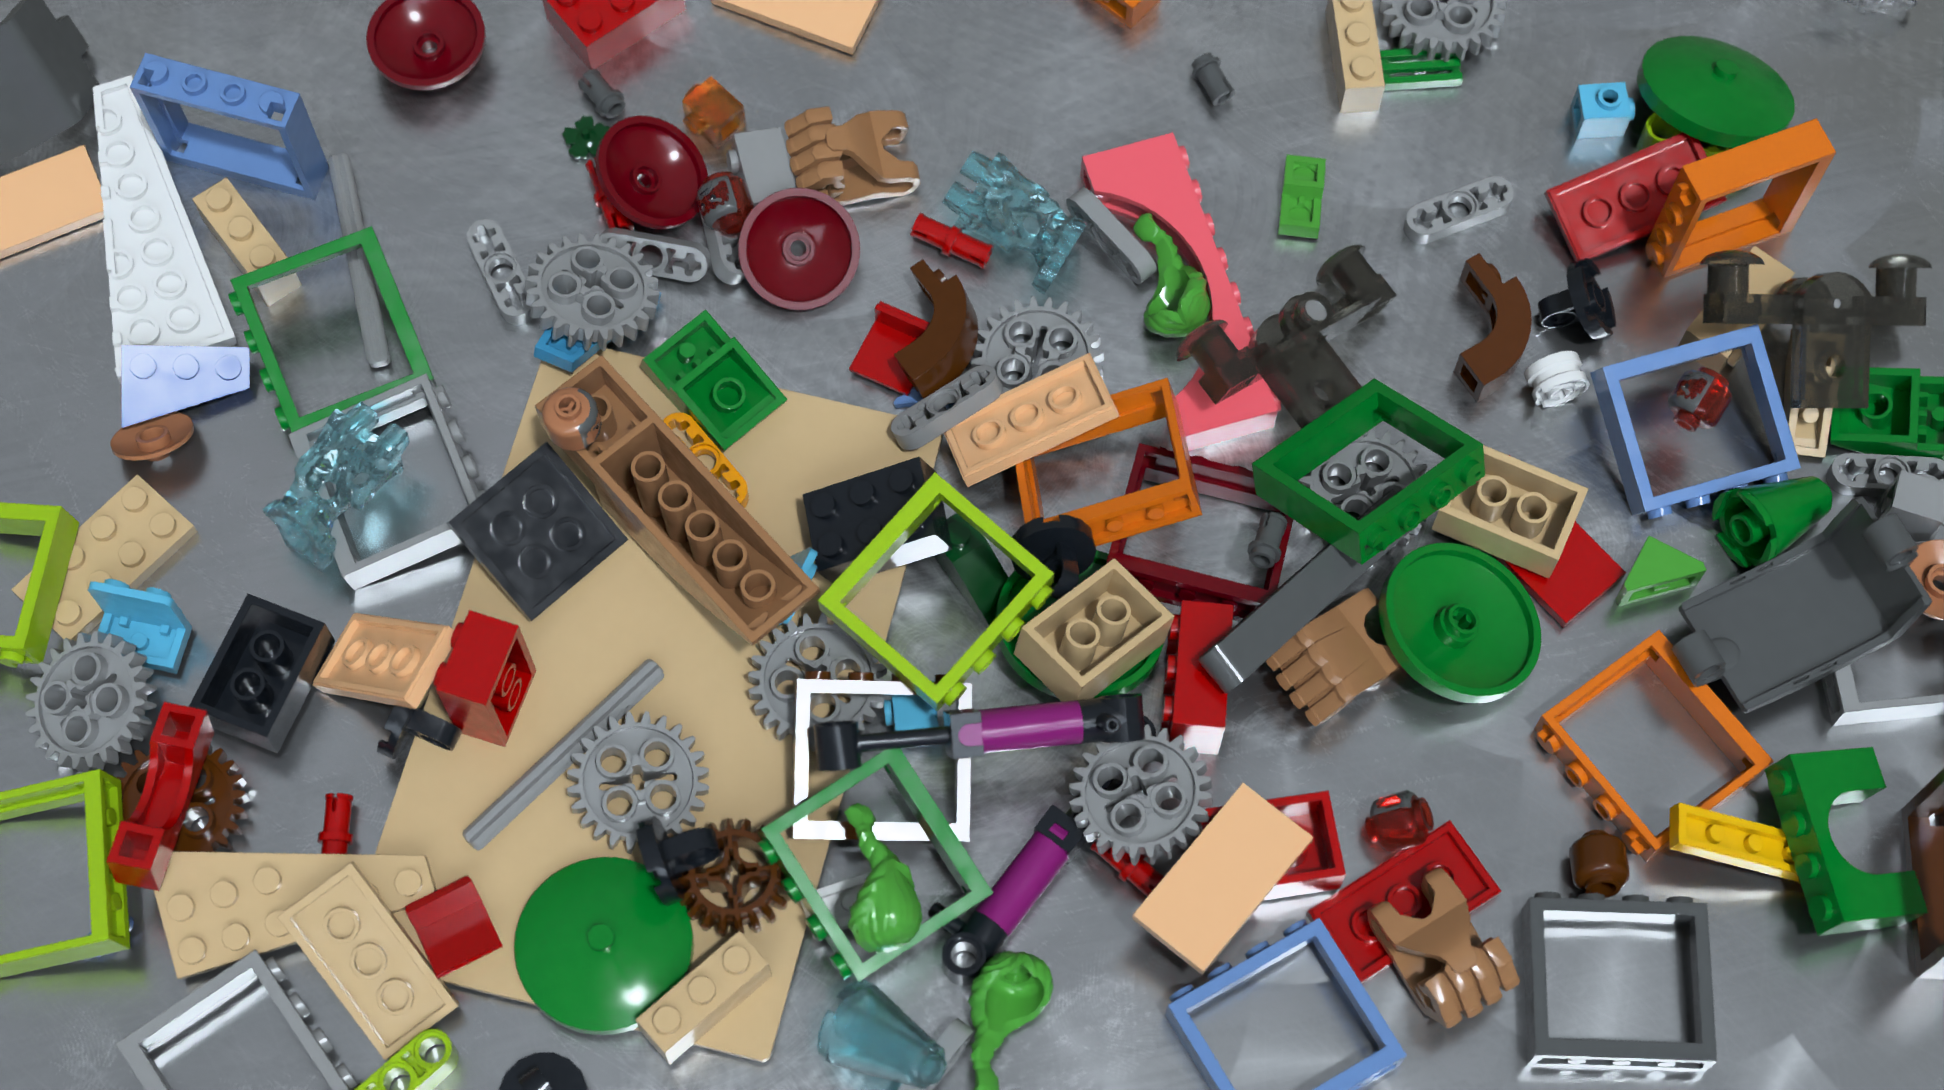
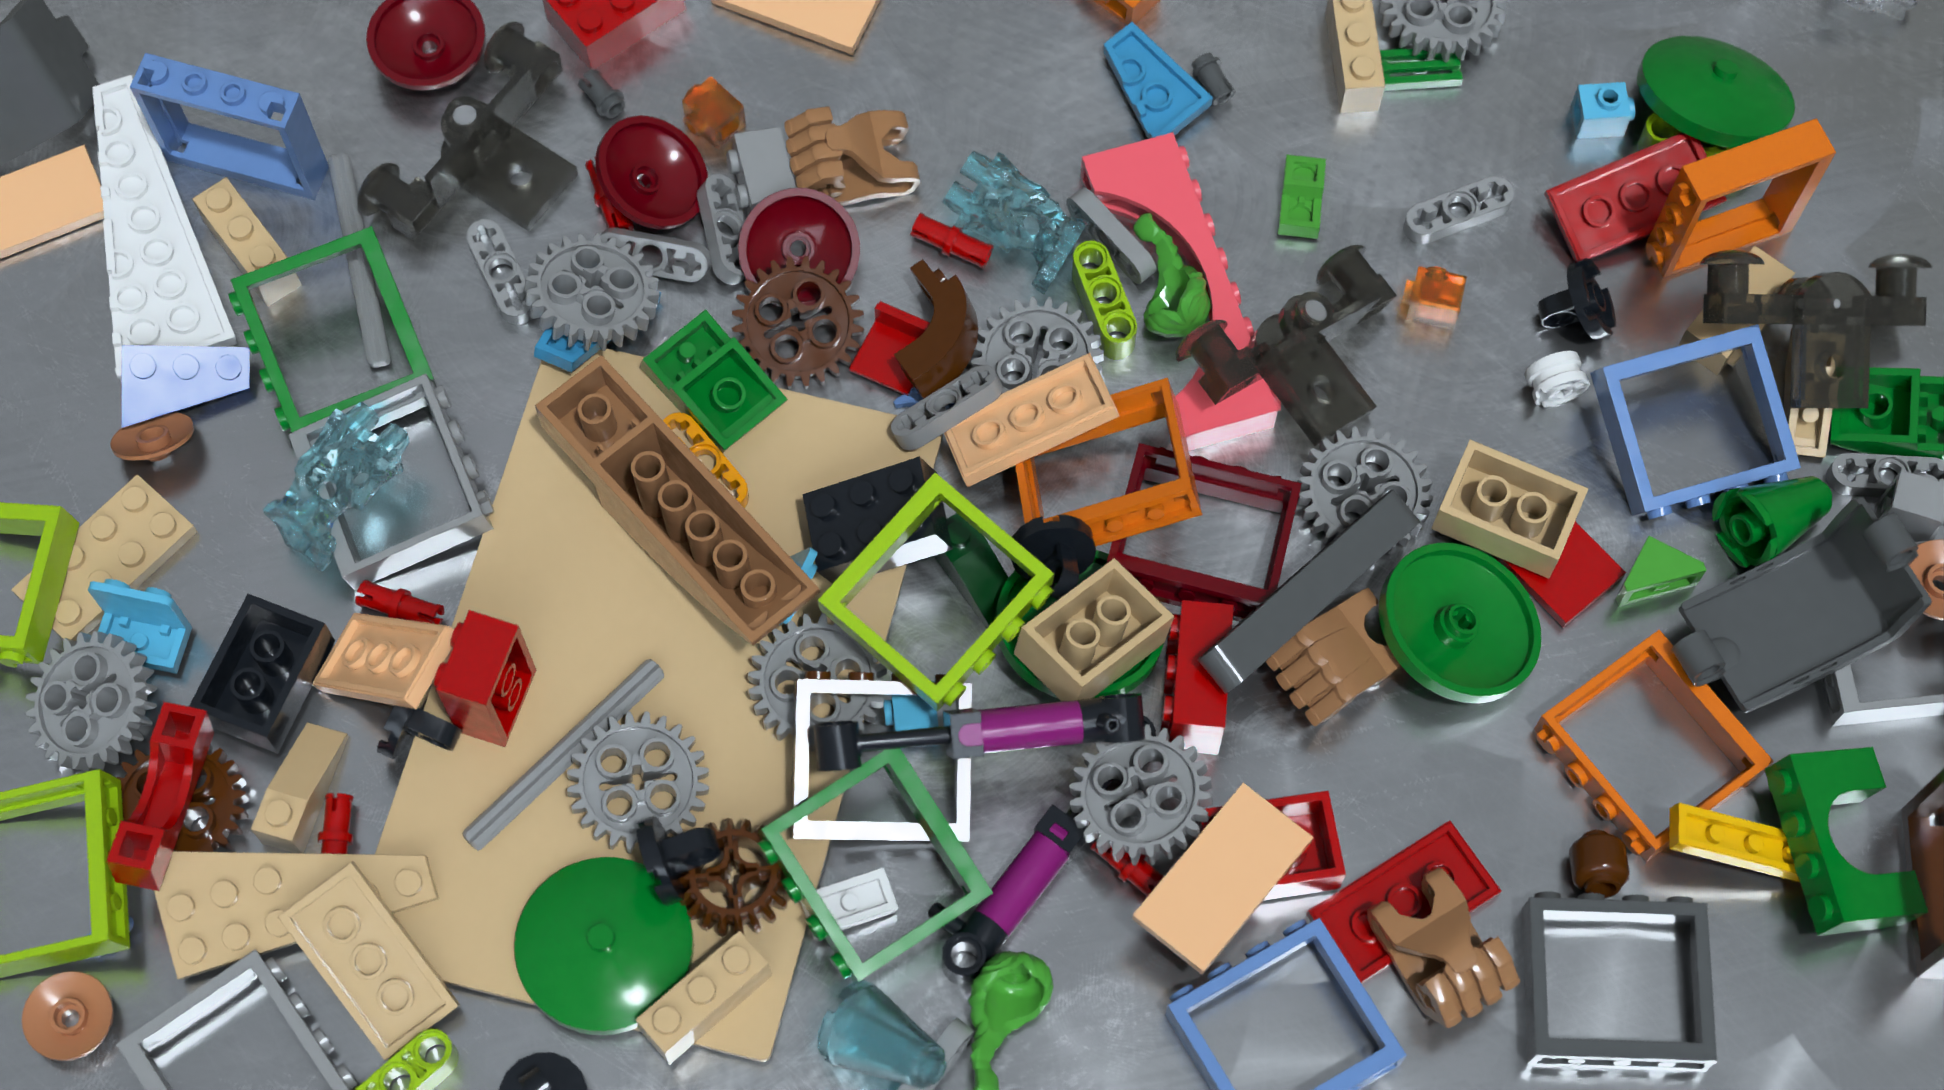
(51, 1004): none -> nougat dish
(299, 789): none -> tan slope
(398, 603): none -> red pin
(453, 926): red piece -> none
(483, 148): none -> clear smoke piece
(537, 531): black plate -> none
(571, 418): nougat head -> none
(584, 138): dark green plant -> none
(724, 202): clear red head -> none
(783, 289): none -> reddish brown gear
(886, 904): bright green hair -> none
(1104, 283): none -> lime beam
(1154, 84): none -> dark azure wing
(1265, 548): dark grey pin -> none
(1280, 469): green window -> none
(1399, 821): clear red head -> none
(1434, 297): none -> clear orange brick
(1494, 360): reddish brown arch -> none
(1699, 399): clear red head -> none

